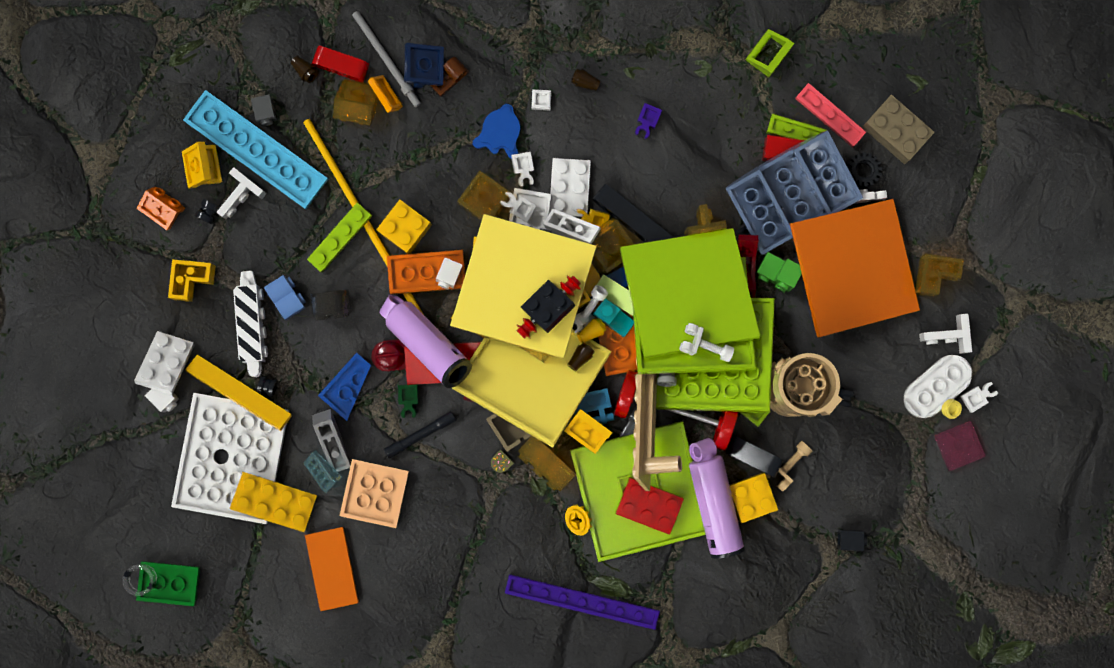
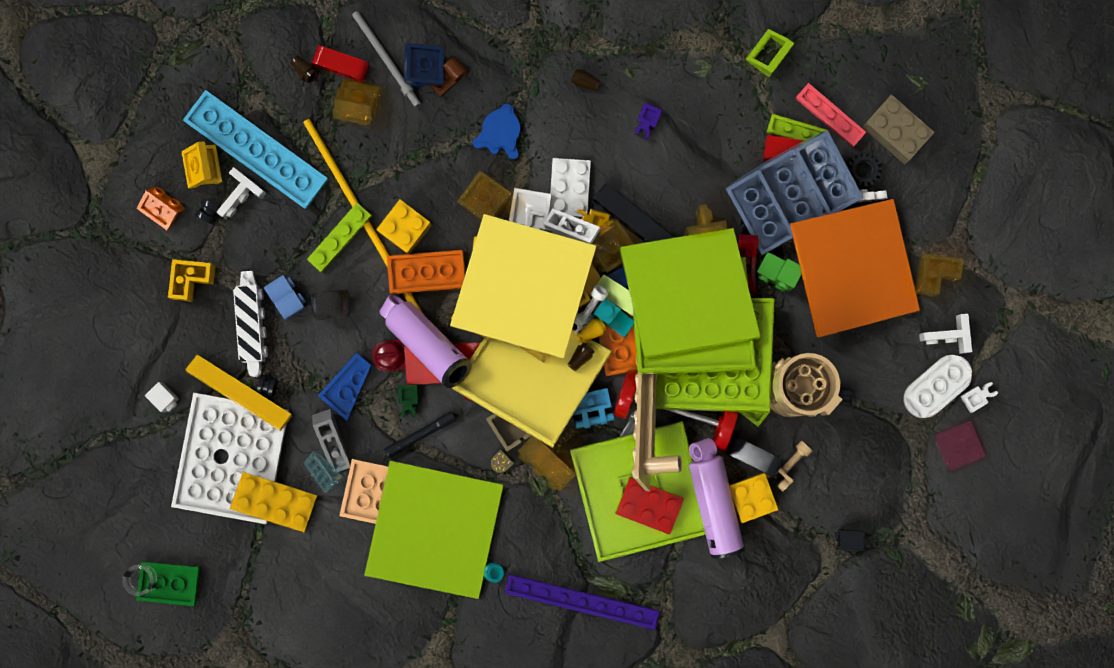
(164, 363): white plate -> none
(264, 110): dark grey brick -> none
(331, 569): orange tile -> none
(385, 93): light orange tile -> none
(433, 530): none -> lime tile
(448, 273): white brick -> none
(493, 572): none -> teal tile
(520, 207): white plate -> none
(523, 164): white plate -> none
(541, 100): white tile -> none
(548, 306): black plate -> none
(576, 526): yellow gear -> none
(587, 431): yellow bracket -> none
(667, 379): light grey wheel -> none
(691, 348): white bar -> none
(951, 408): light yellow tile -> none

